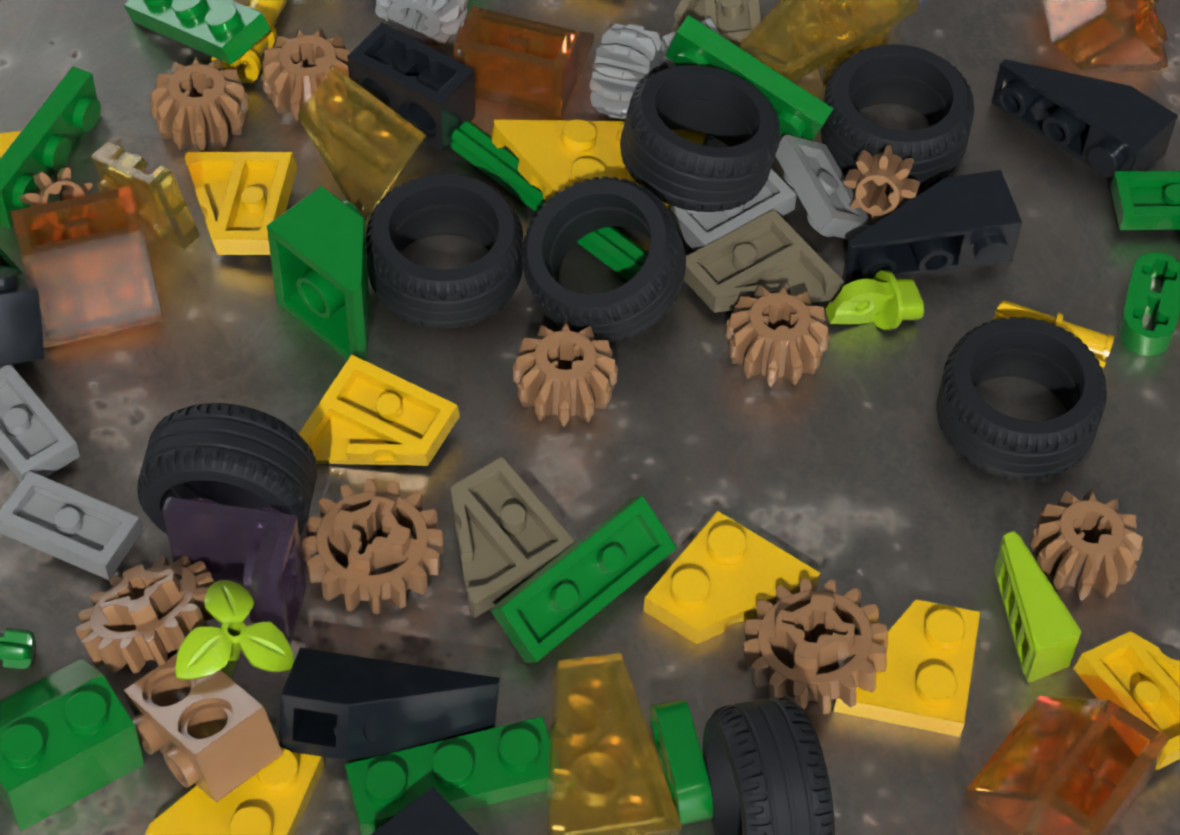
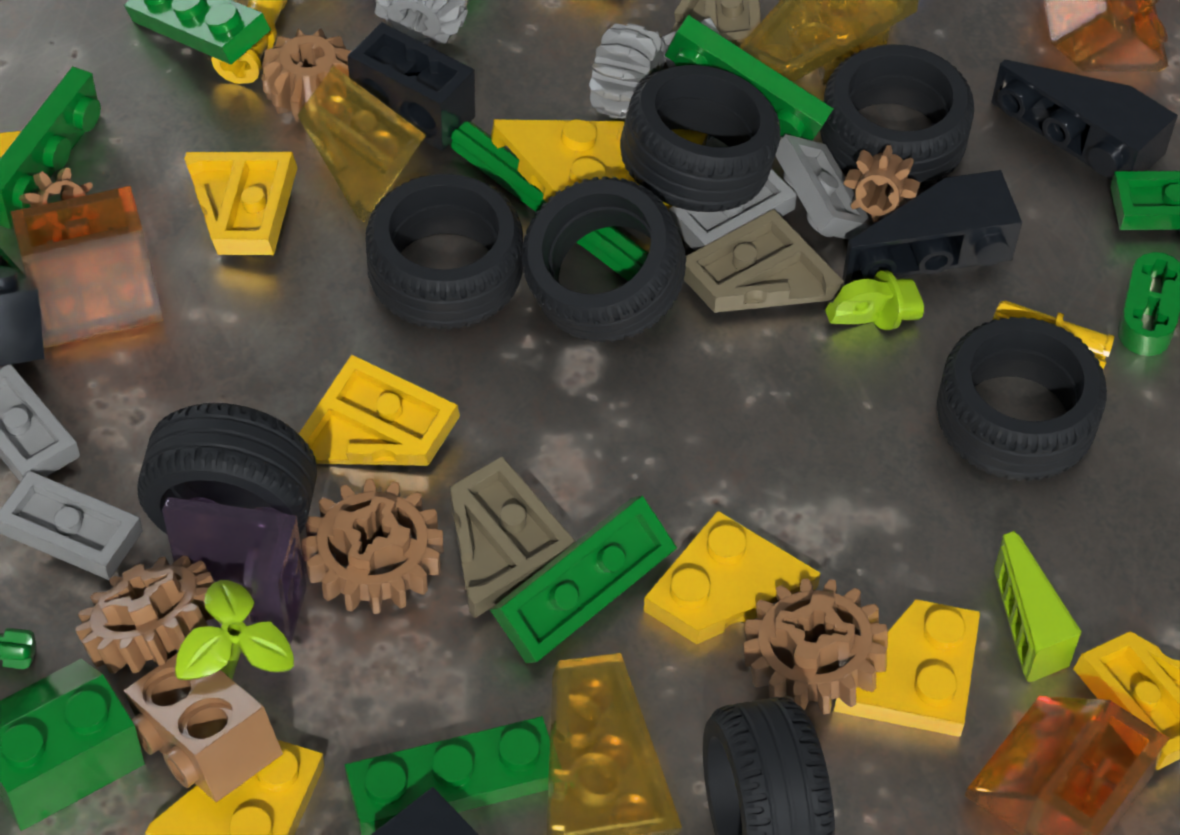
(155, 195): clear yellow wing -> none
(199, 104): medium nougat gear -> none
(323, 270): green slope -> none
(378, 707): black slope -> none
(522, 59): clear orange slope -> none
(565, 373): medium nougat gear -> none
(681, 760): green beam -> none
(777, 335): medium nougat gear -> none
(1086, 544): medium nougat gear -> none

